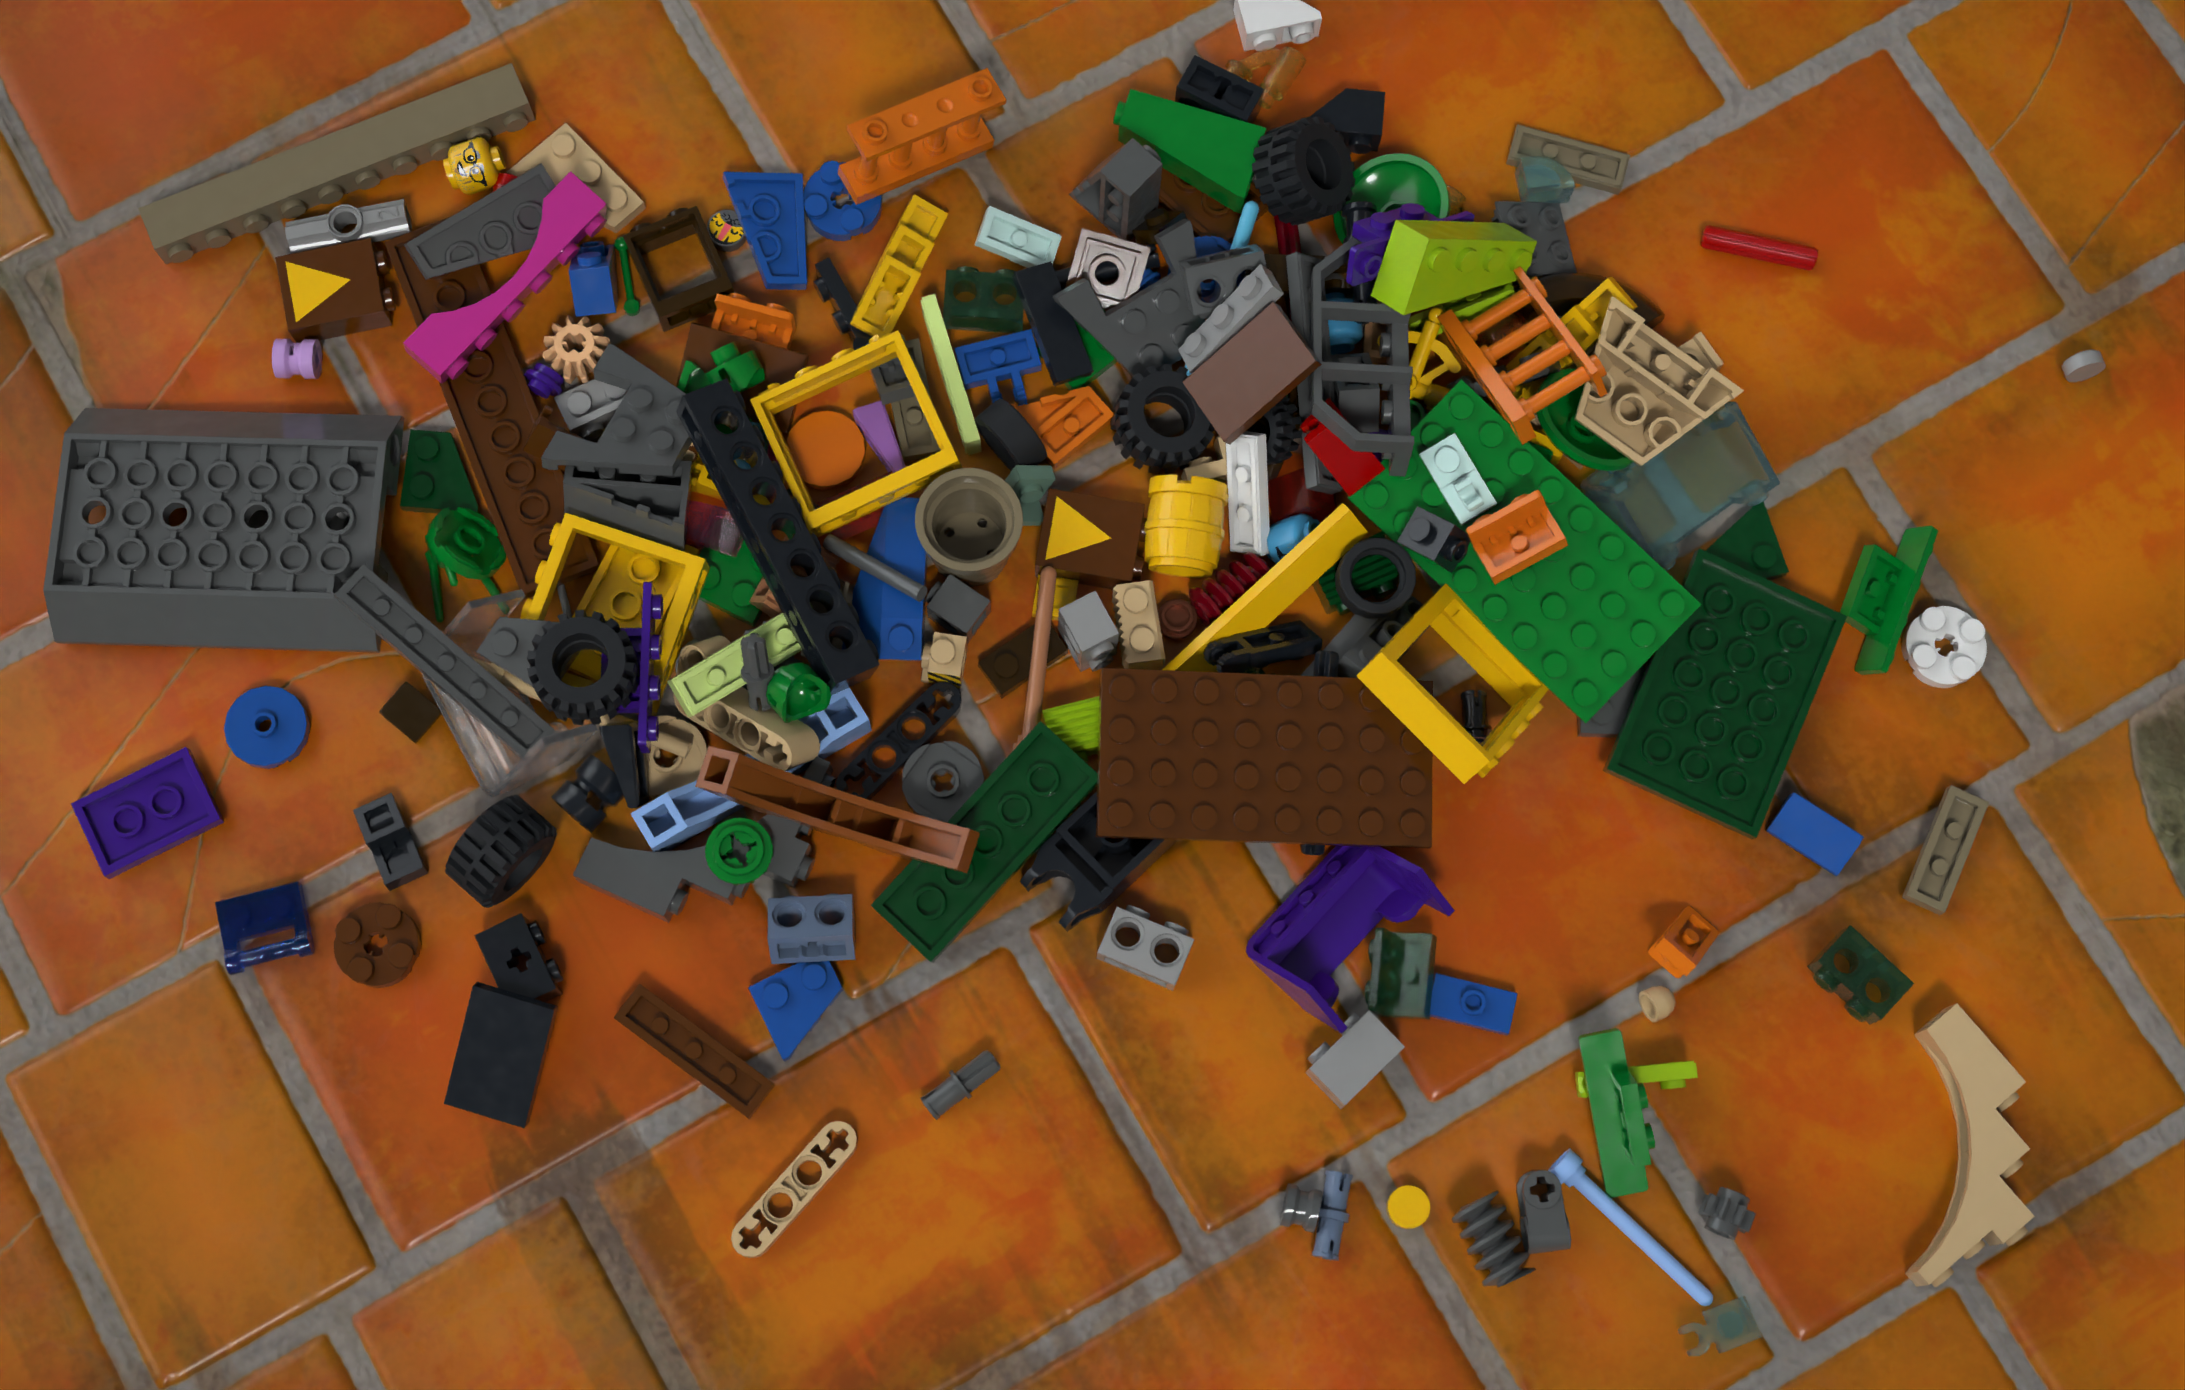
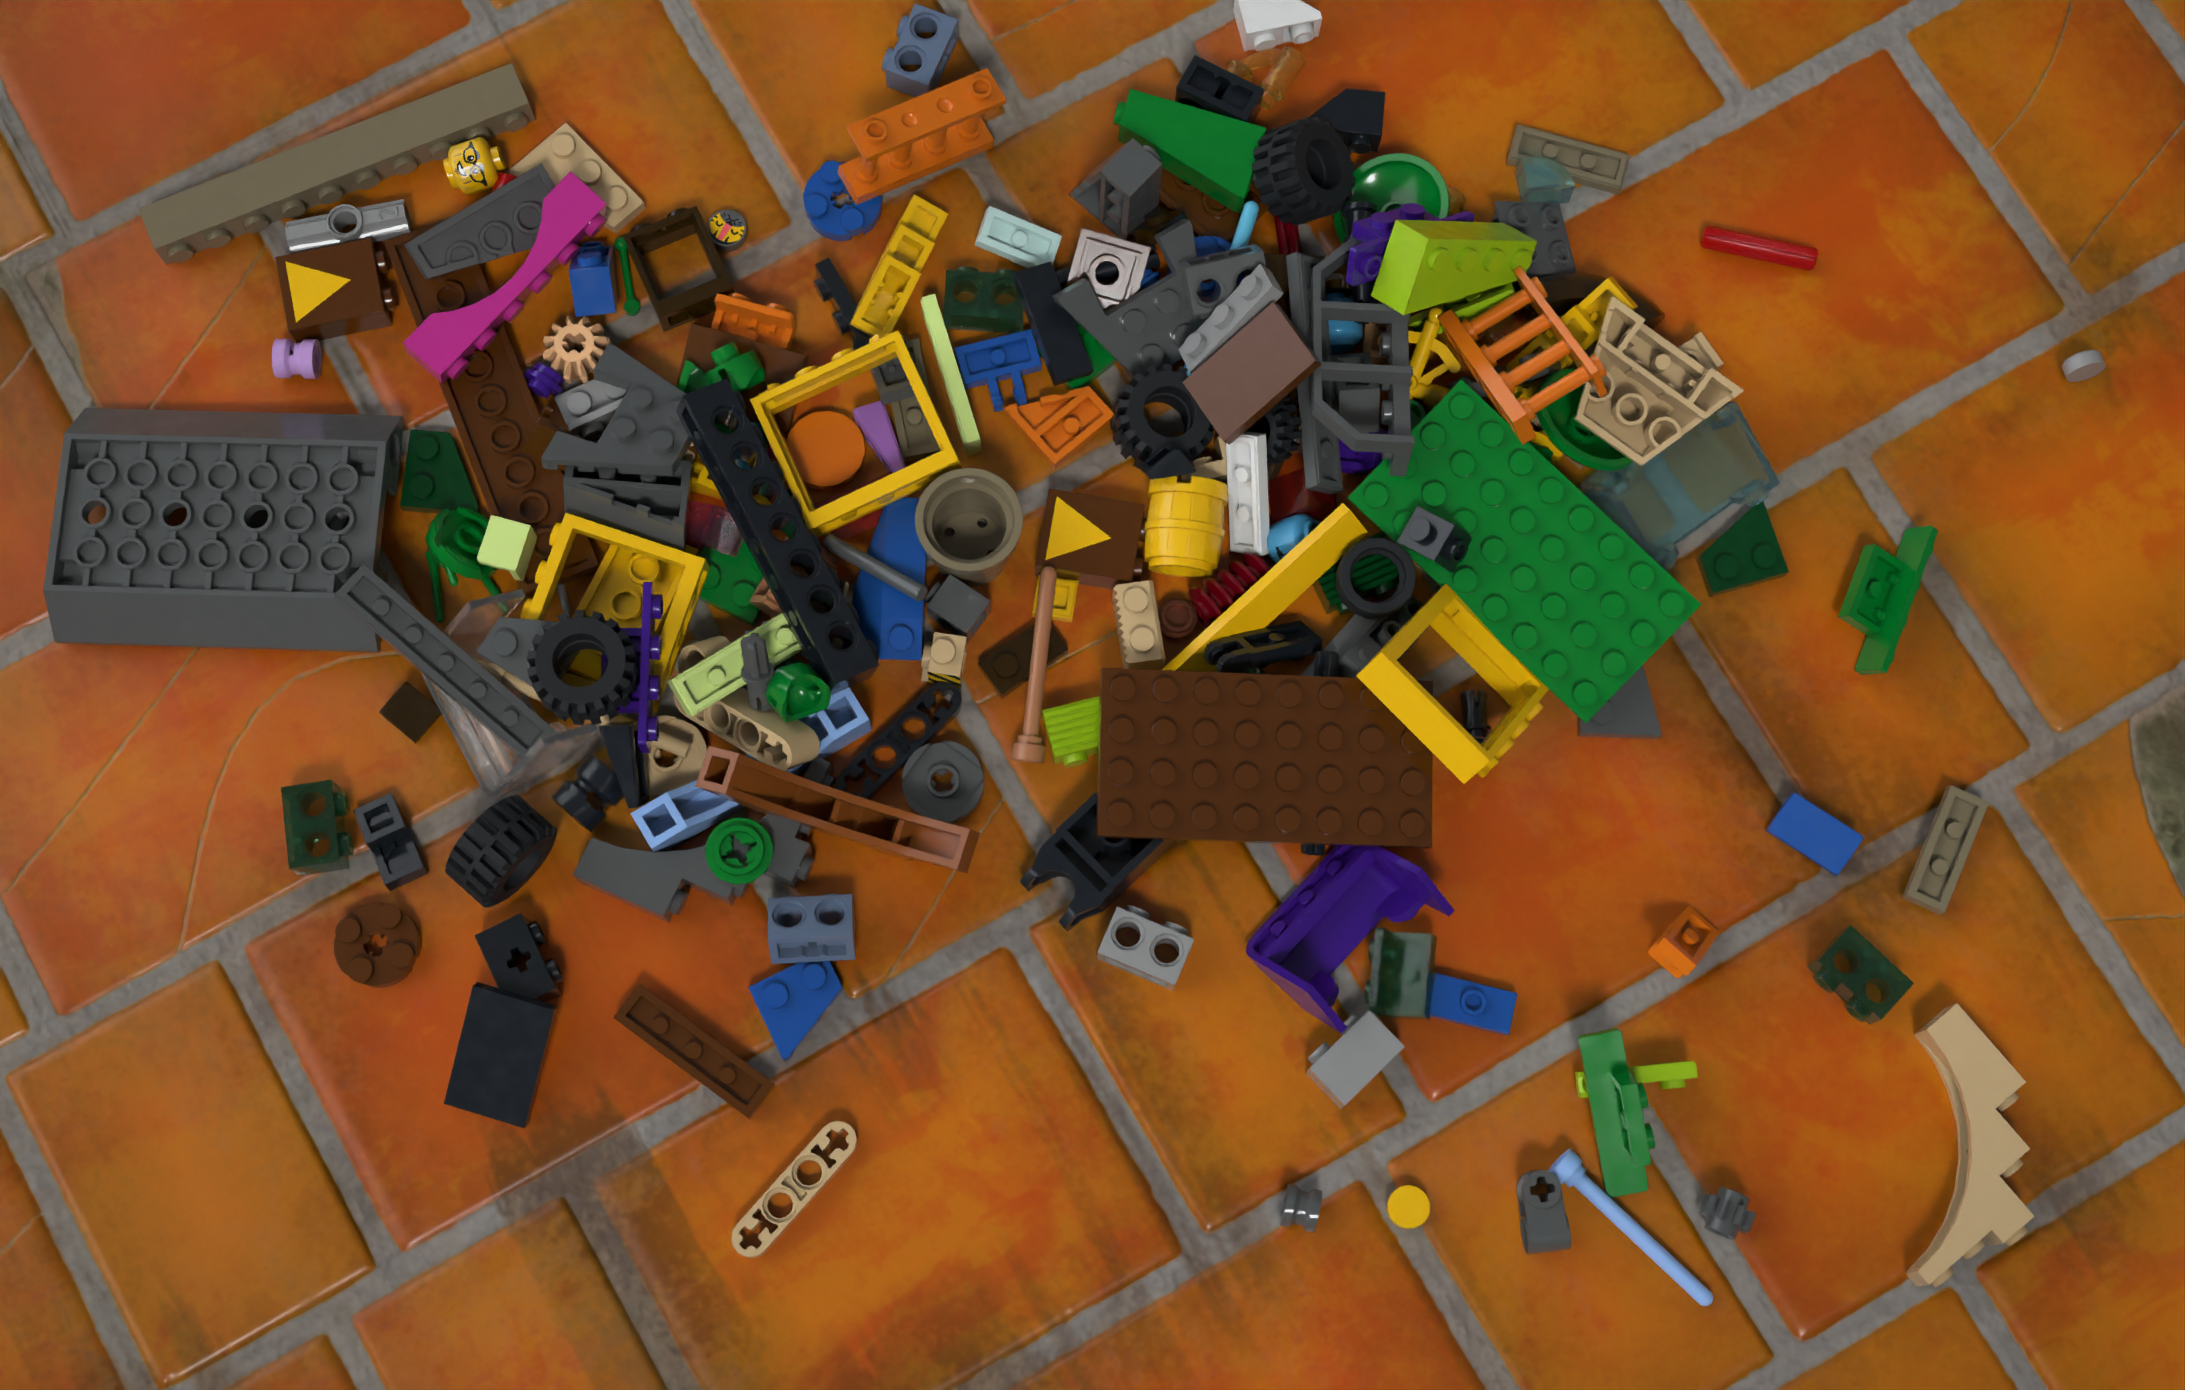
(147, 813): dark purple plate -> none
(262, 915): clear blue plate -> none
(284, 738): blue plate -> none
(305, 830): none -> clear green brick
(507, 546): none -> yellowish green panel
(773, 223): blue wing -> none
(928, 54): none -> sand blue brick
(961, 1084): dark grey axle -> none
(1010, 435): black tyre -> none
(1015, 816): dark green plate -> none
(1030, 485): sand green bracket -> none
(1088, 632): light grey brick -> none
(1167, 462): none -> black slope
(1332, 1215): sand blue pin -> none
(1348, 467): red hinge -> none
(1457, 479): light aqua plate -> none
(1492, 1241): dark grey piece -> none
(1516, 536): orange bracket -> none
(1657, 1002): tan hinge -> none
(1726, 696): dark green plate -> none
(1726, 1326): clear light blue plate -> none
(1963, 633): white plate -> none

